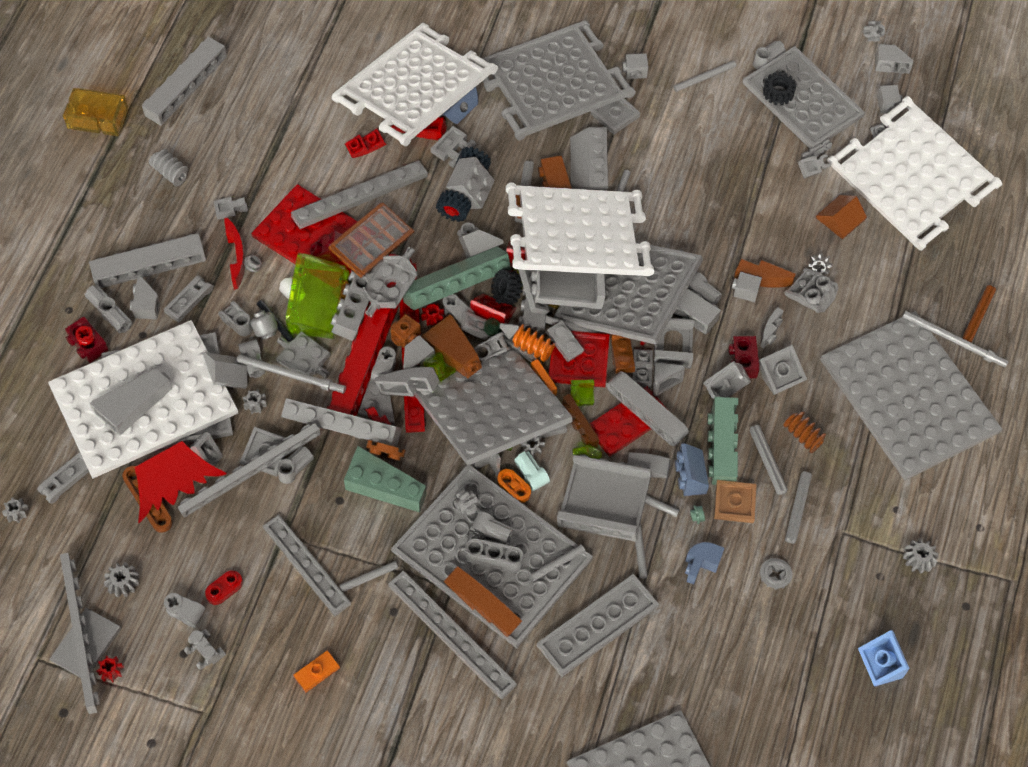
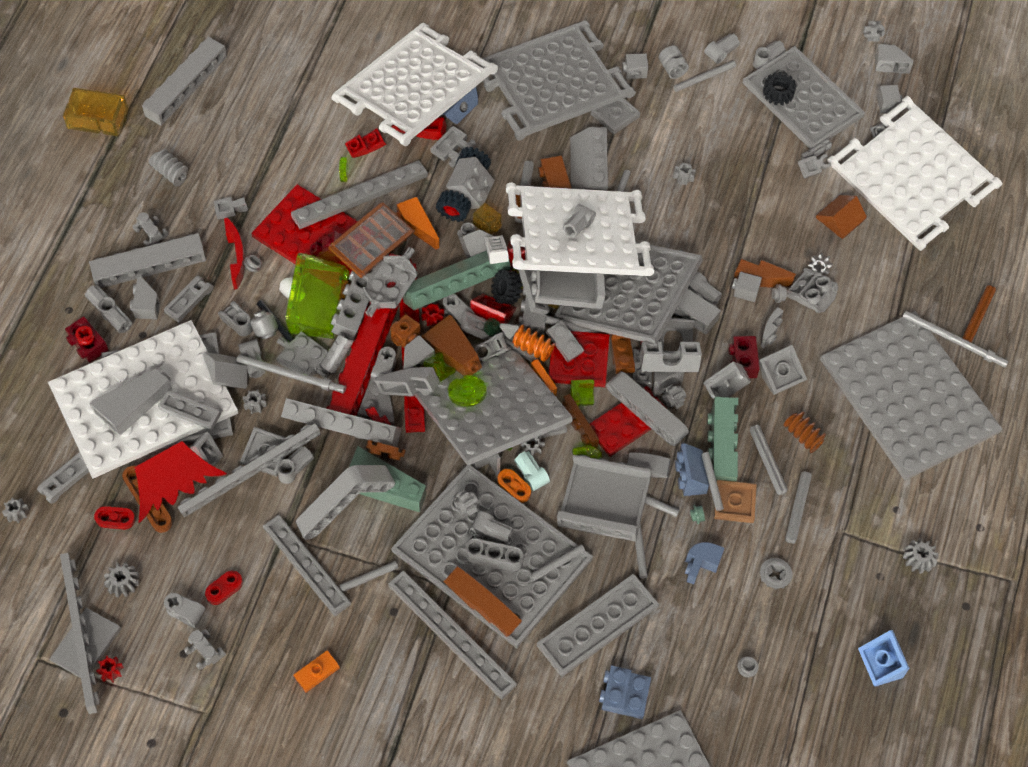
(116, 516): none -> red plate
(150, 228): none -> light grey piece
(189, 410): none -> light grey plate
(337, 352): none -> light grey axle
(340, 494): none -> light grey beam
(343, 169): none -> clear neon green tile
(414, 215): none -> orange slope
(467, 391): none -> clear neon green tile
(487, 219): none -> clear yellow brick
(496, 249): none -> white slope
(580, 218): none -> light grey piece
(625, 692): none -> sand blue plate
(674, 63): none -> light grey wheel
(674, 396): none -> light grey gear
(684, 173): none -> light grey gear
(685, 359): none -> light grey arch
(712, 481): none -> light grey bar
(719, 50): none -> light grey piece
(747, 666): none -> light grey plate
(779, 293): none -> light grey plate

